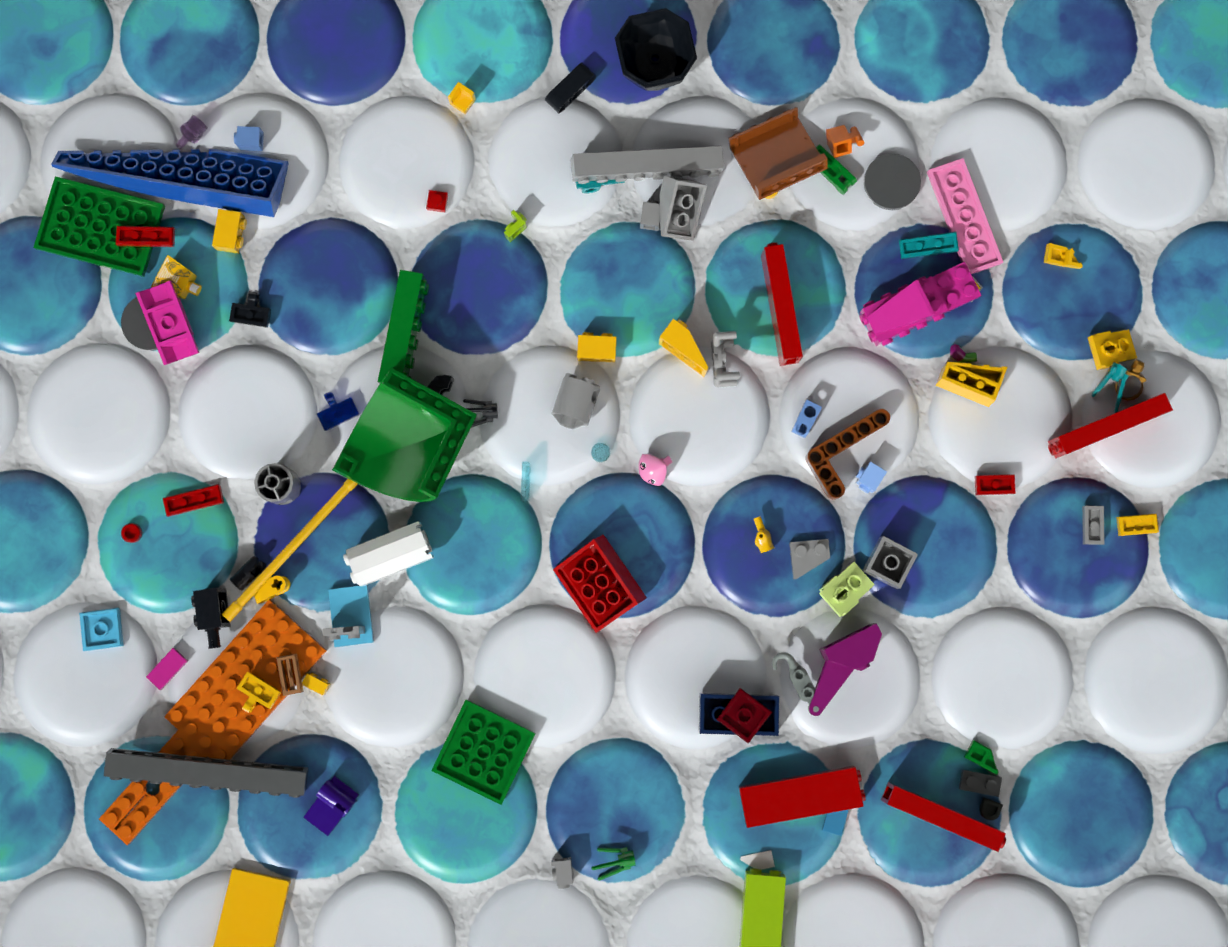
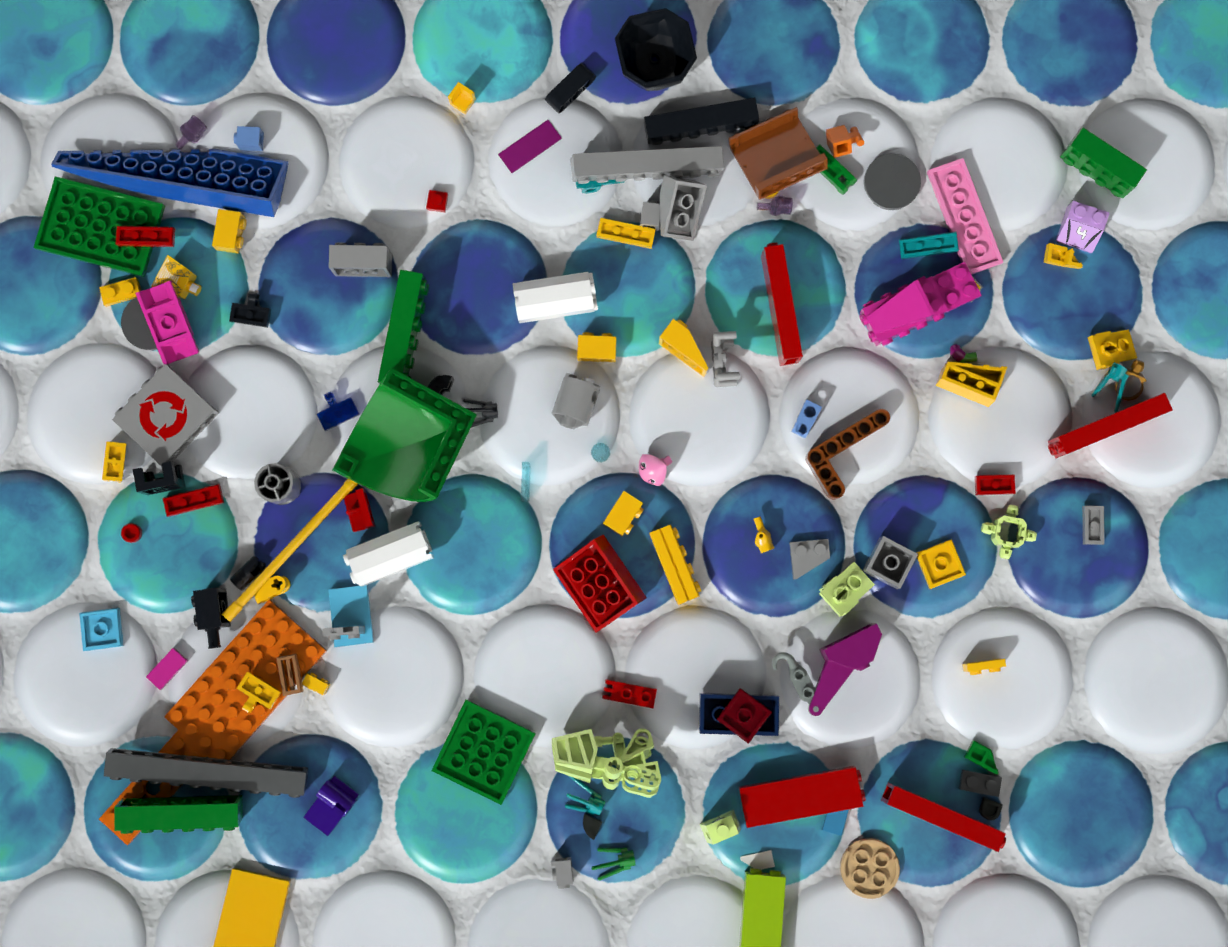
(114, 461): none -> yellow hinge
(120, 291): none -> yellow plate
(148, 485): none -> black panel
(164, 415): none -> light grey panel
(178, 813): none -> green brick
(359, 510): none -> red panel
(360, 260): none -> light grey brick
(516, 228): lime bracket -> none
(529, 146): none -> magenta sticker
(555, 297): none -> white brick
(578, 758): none -> yellowish green piece
(591, 825): none -> pearl dark grey tile
(593, 805): none -> teal plant
(623, 514): none -> yellow brick
(625, 233): none -> yellow plate
(630, 694): none -> red hinge
(674, 564): none -> yellow brick
(701, 121): none -> black brick
(721, 827): none -> yellowish green torso
(777, 206): none -> clear purple piece
(869, 868): none -> tan tile
(870, 477): light blue brick -> none
(940, 564): none -> yellow tile
(976, 667): none -> yellow plate
(1022, 534): none -> yellowish green piece
(1082, 226): none -> lavender slope
(1103, 163): none -> green brick
(1137, 524): yellow plate -> none

